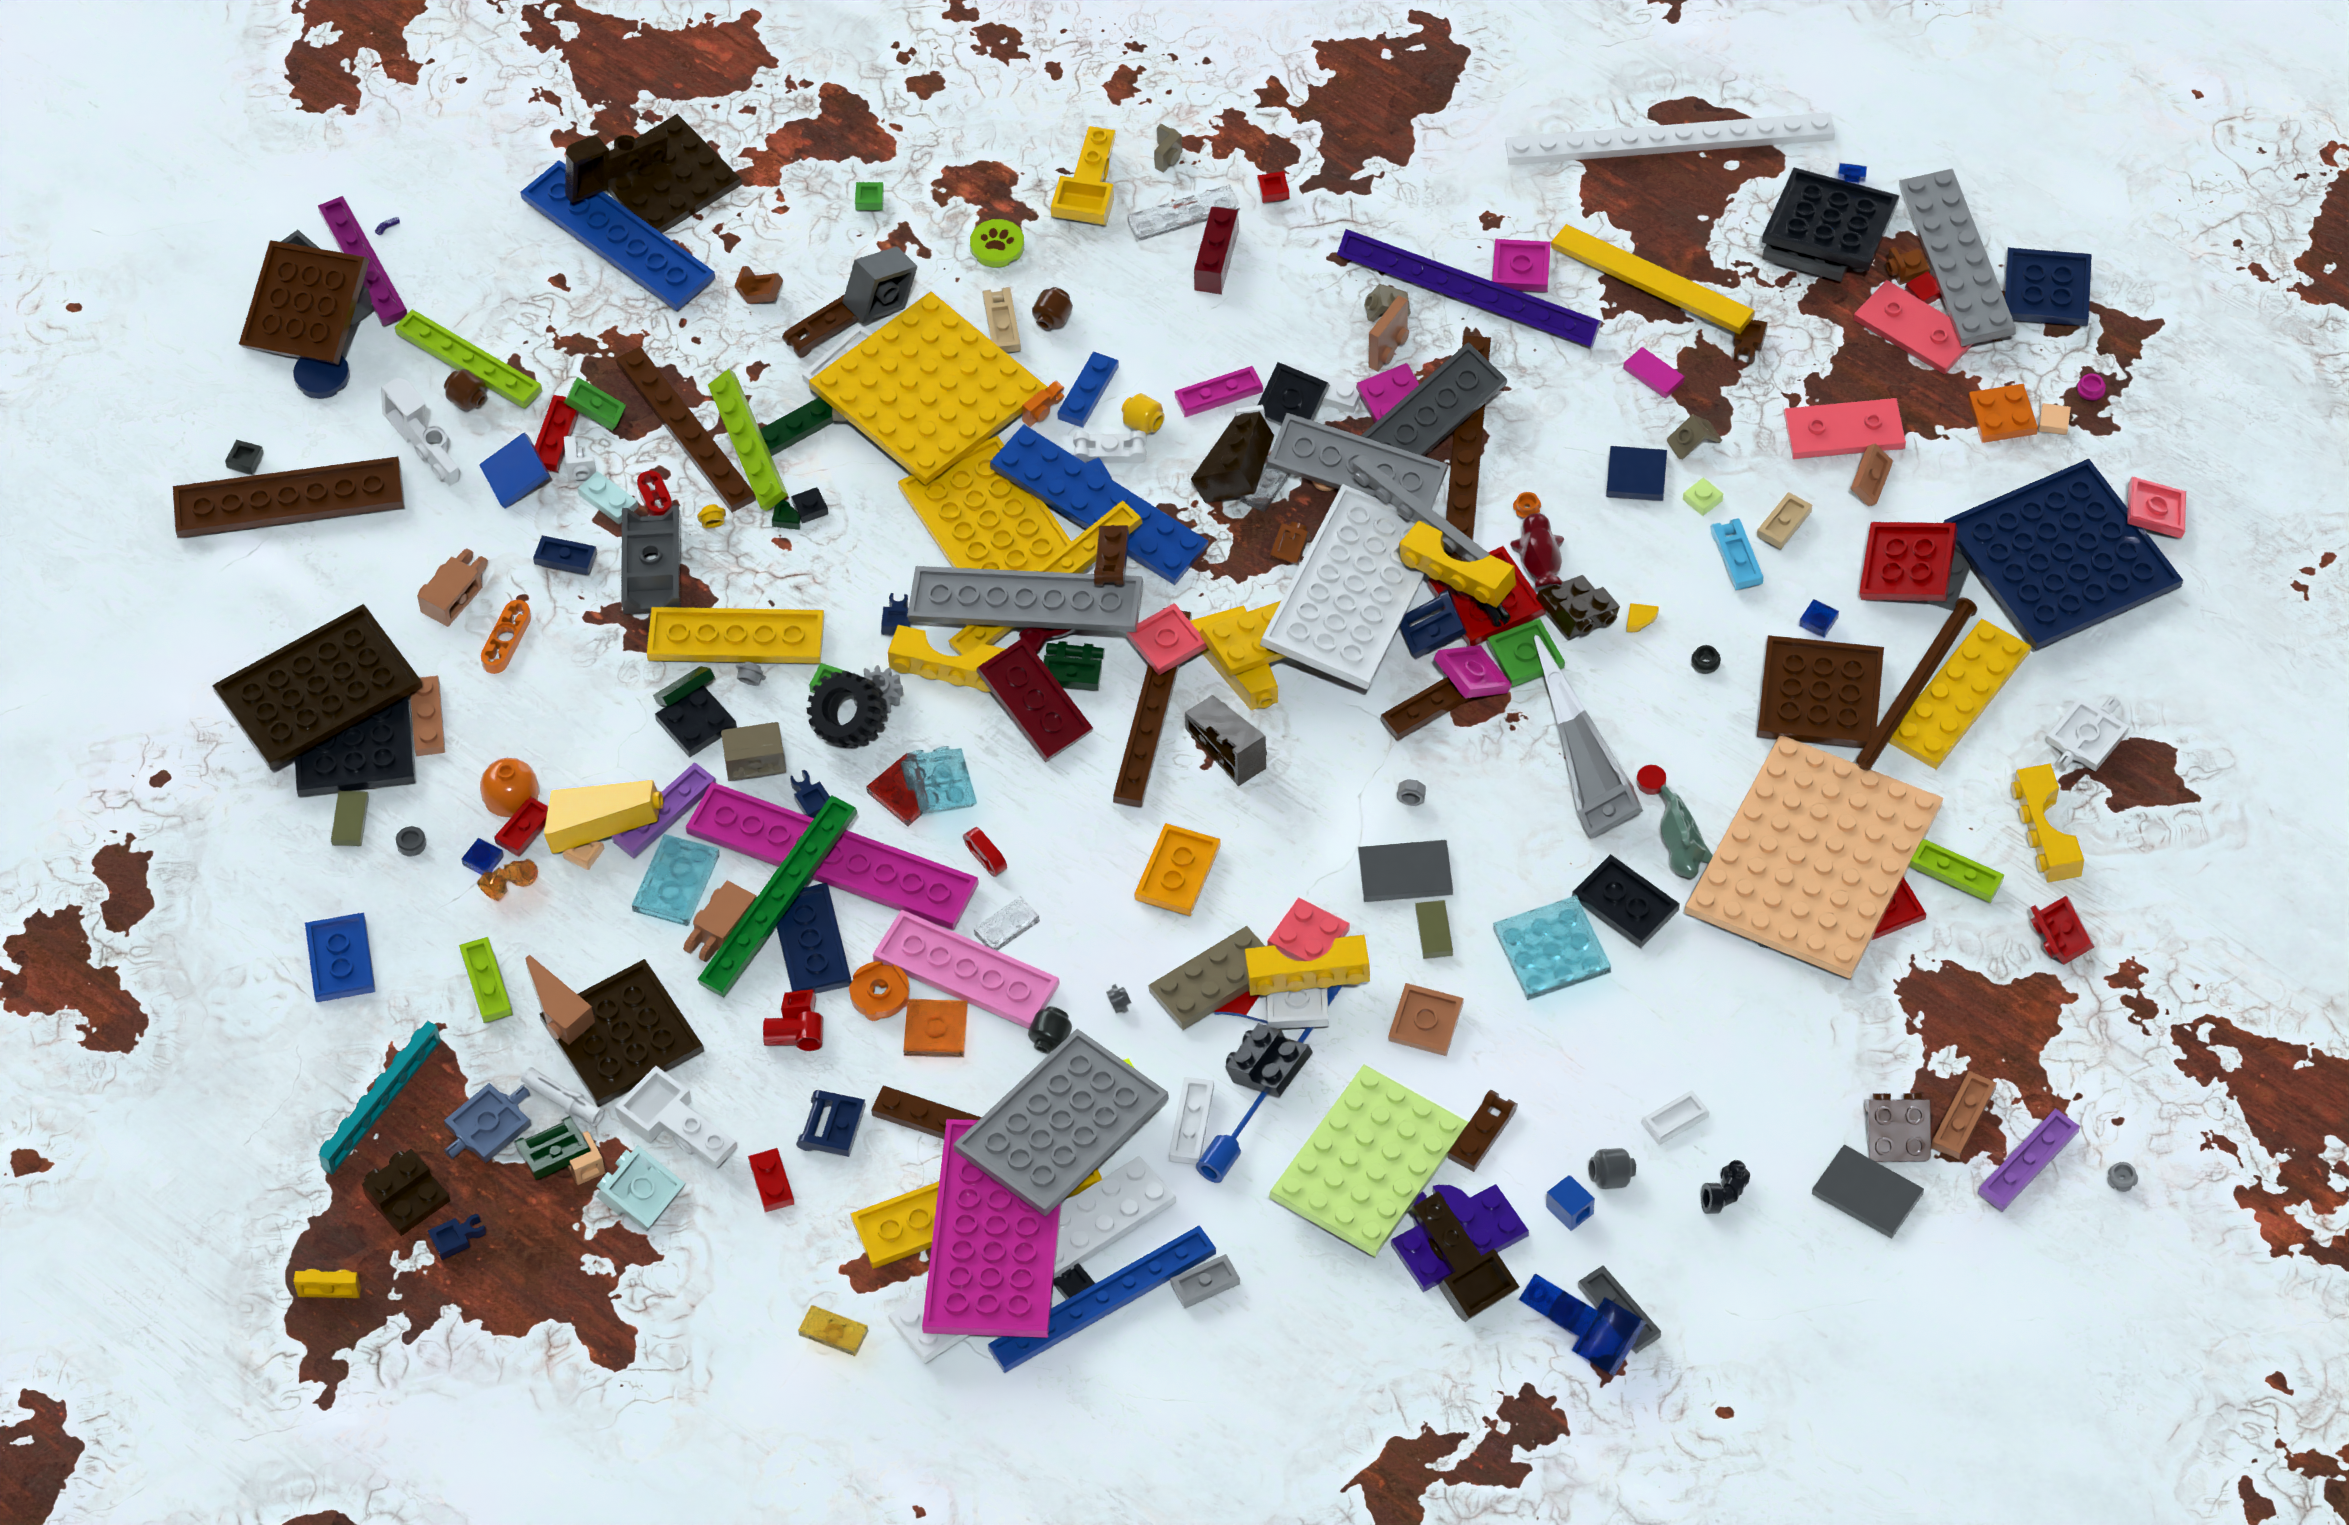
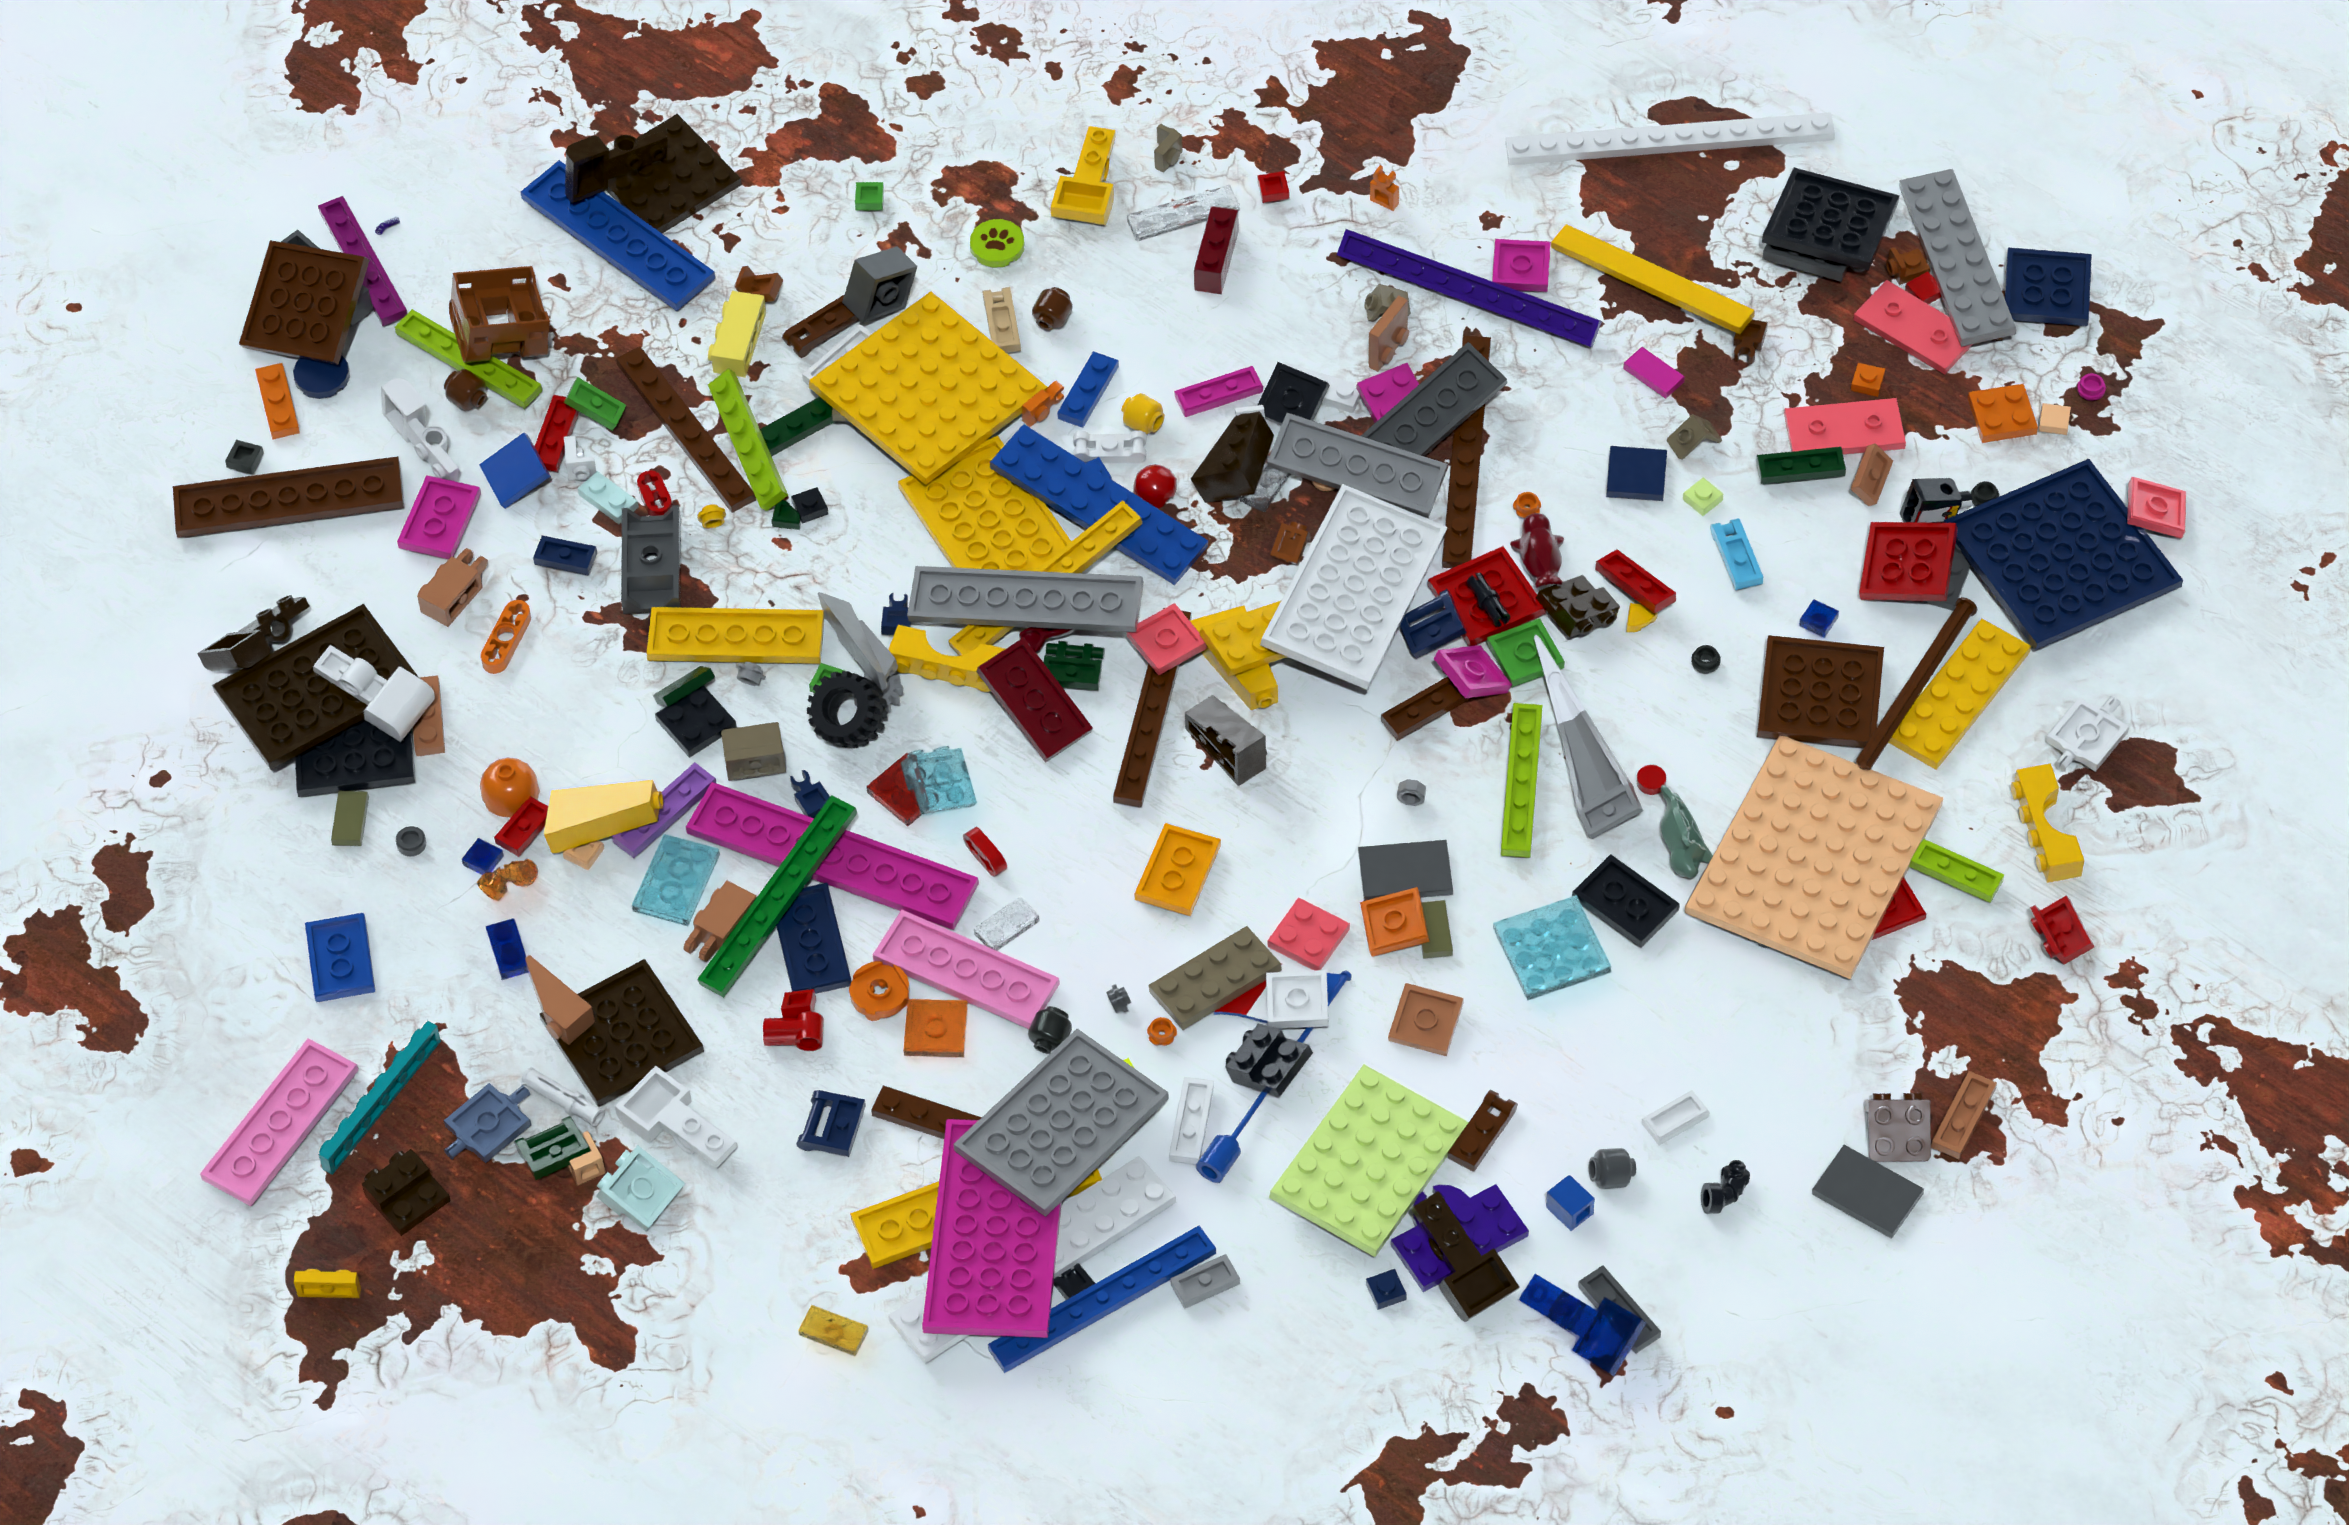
(250, 643): none -> dark brown plate
(277, 401): none -> orange plate
(279, 1122): none -> bright pink plate
(392, 704): none -> white plate
(439, 517): none -> dark pink plate
(453, 1238): dark blue plate -> none
(485, 980): lime plate -> none
(494, 295): none -> dark orange piece
(507, 948): none -> clear blue plate
(737, 333): none -> light yellow brick
(771, 1180): red plate -> none
(859, 639): none -> light grey wedge
(1111, 555): reddish brown plate -> none
(1155, 485): none -> red hair
(1161, 1025): none -> orange plate
(1273, 972): yellow arch -> none
(1383, 189): none -> orange plate
(1386, 1289): none -> dark blue plate
(1394, 921): none -> orange tile
(1413, 508): light grey plate -> none
(1484, 579): yellow arch -> none
(1521, 780): none -> lime plate
(1635, 581): none -> red plate
(1784, 520): tan plate -> none
(1801, 465): none -> dark green plate
(1852, 173): clear blue plate -> none
(1868, 379): none -> orange plate
(1933, 500): none -> black torso
(1984, 492): none -> pearl dark grey plate
(2028, 1160): medium lavender plate -> none
(2125, 1170): light grey plate -> none

